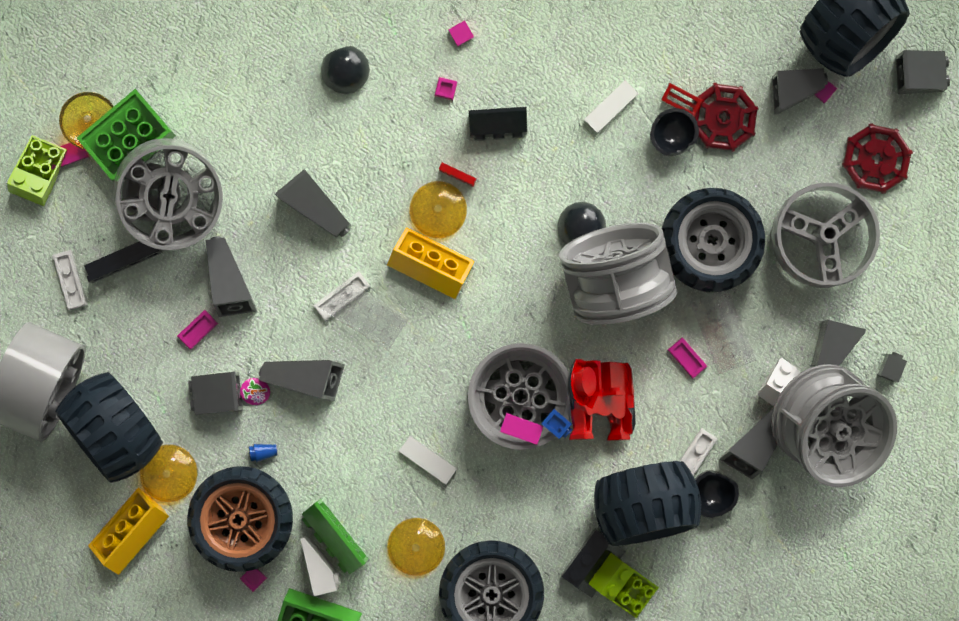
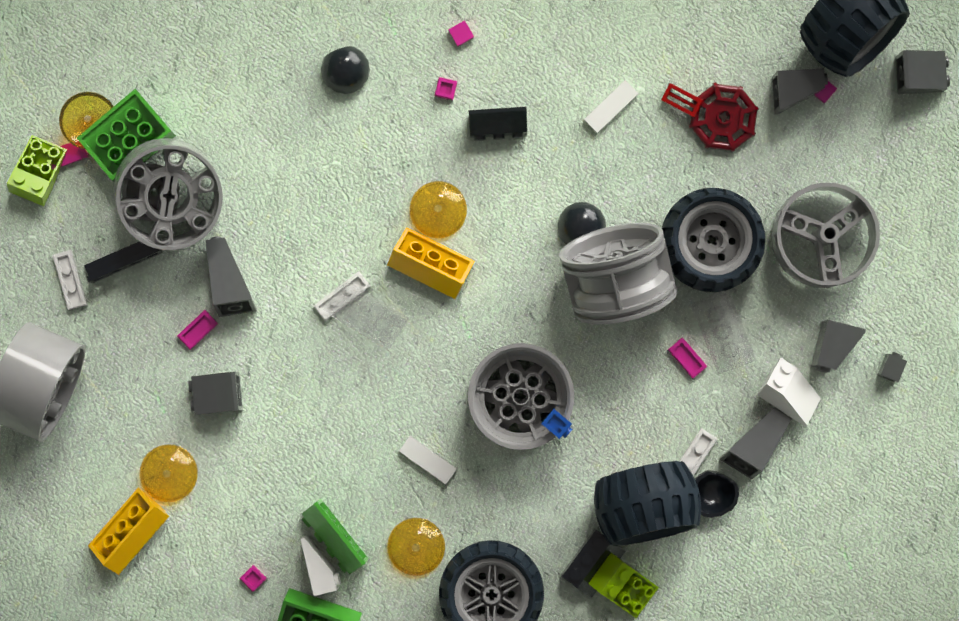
(109, 427): black wheel -> none
(230, 551): wheel -> none
(255, 391): sticker -> none
(261, 452): blue cone -> none
(310, 201): dark grey slope -> none
(310, 377): dark grey slope -> none
(457, 174): red tile -> none
(521, 428): dark pink tile -> none
(602, 391): red animal -> none
(674, 132): black cylinder -> none
(844, 436): light grey wheel -> none
(886, 152): dark red plate -> none

